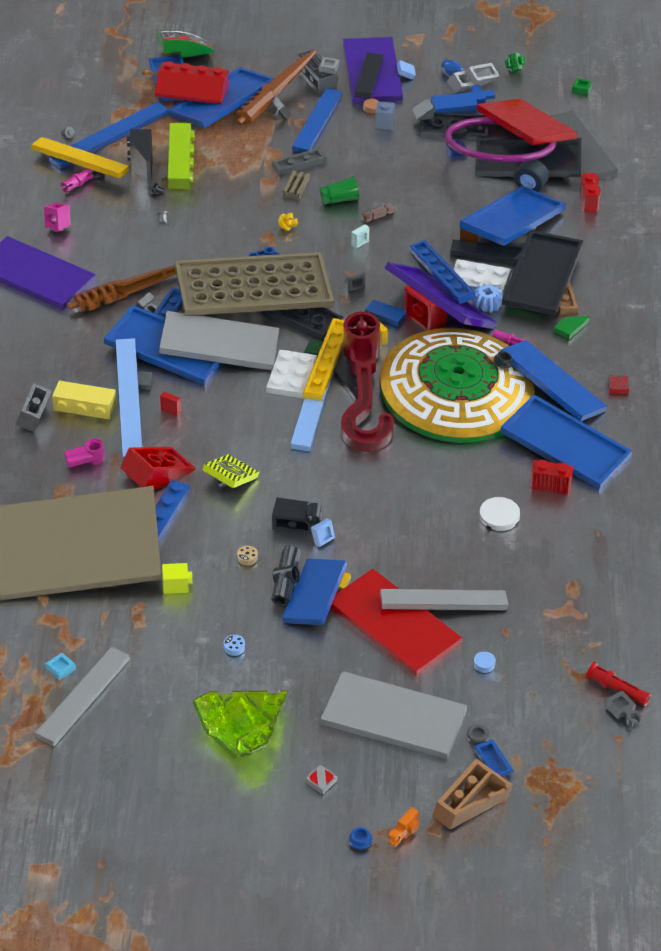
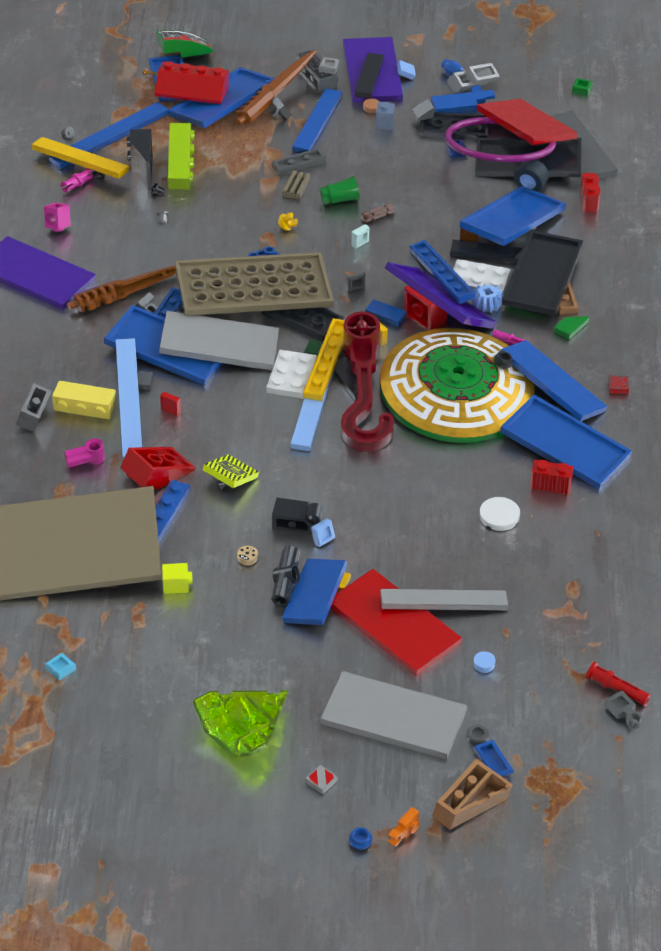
(82, 696): light grey tile -> none
(234, 645): light blue tile -> none
(515, 62): green gear -> none

